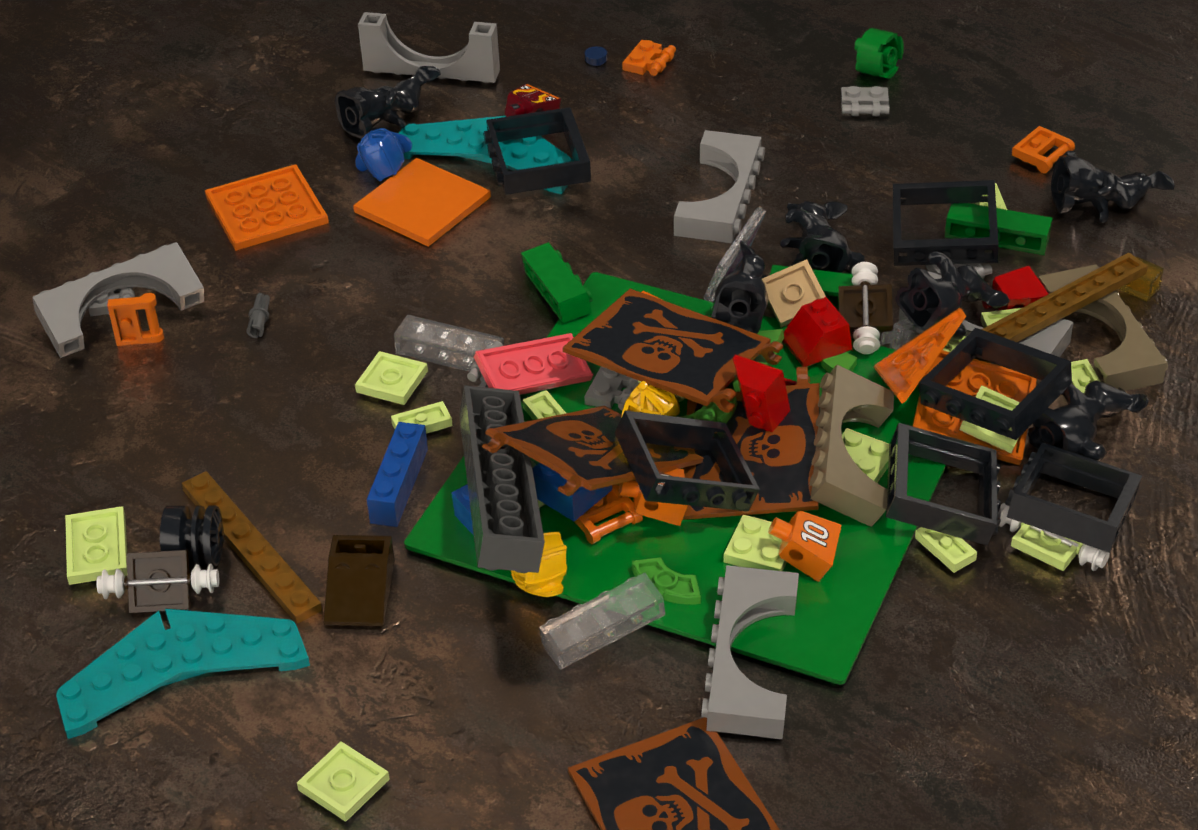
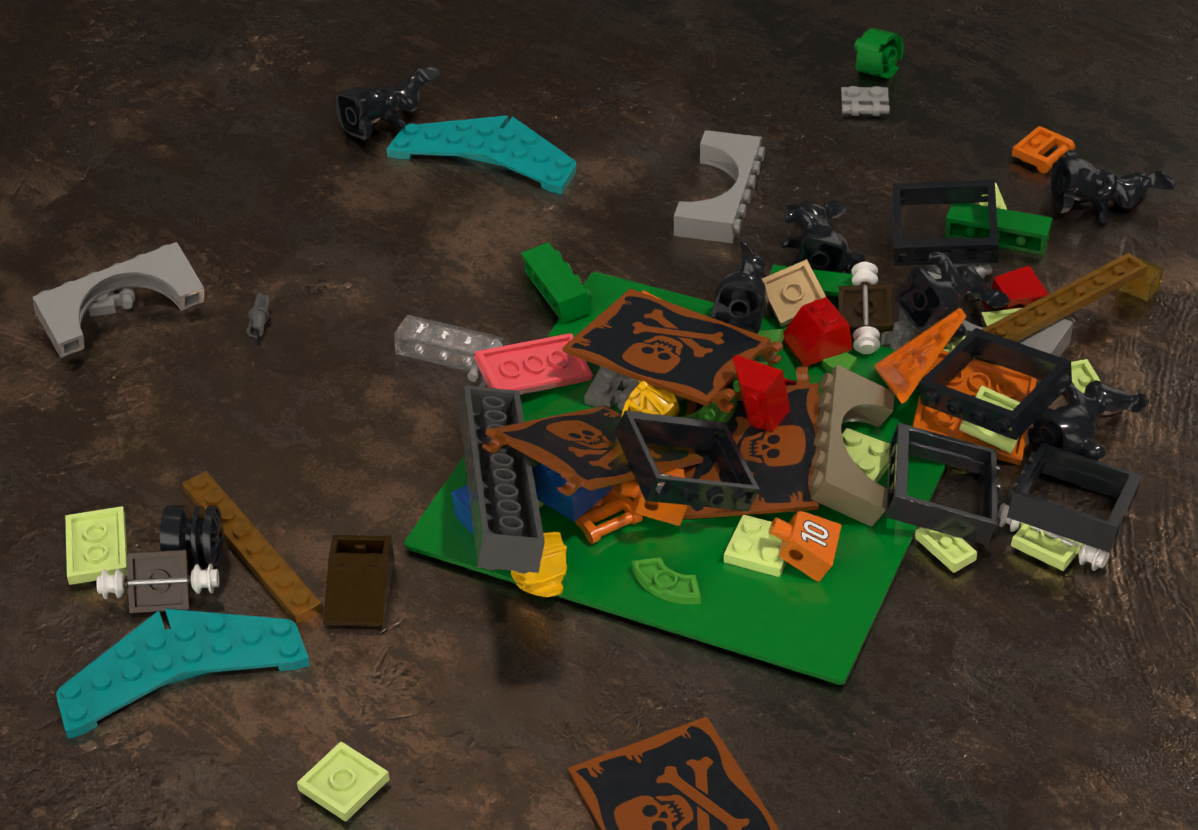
(126, 320): orange plate -> none
(266, 207): orange tile -> none
(382, 152): blue piece -> none
(387, 54): light grey arch -> none
(391, 378): yellowish green plate -> none
(397, 474): blue brick -> none
(422, 201): orange tile -> none
(432, 416): yellowish green plate -> none
(530, 100): dark red torso -> none
(536, 125): black window -> none
(542, 406): yellowish green plate -> none
(595, 56): dark blue tile -> none
(602, 620): clear brick -> none
(648, 57): orange plate -> none
(734, 253): clear tile -> none
(735, 701): light grey arch -> none
(1137, 359): dark tan arch -> none

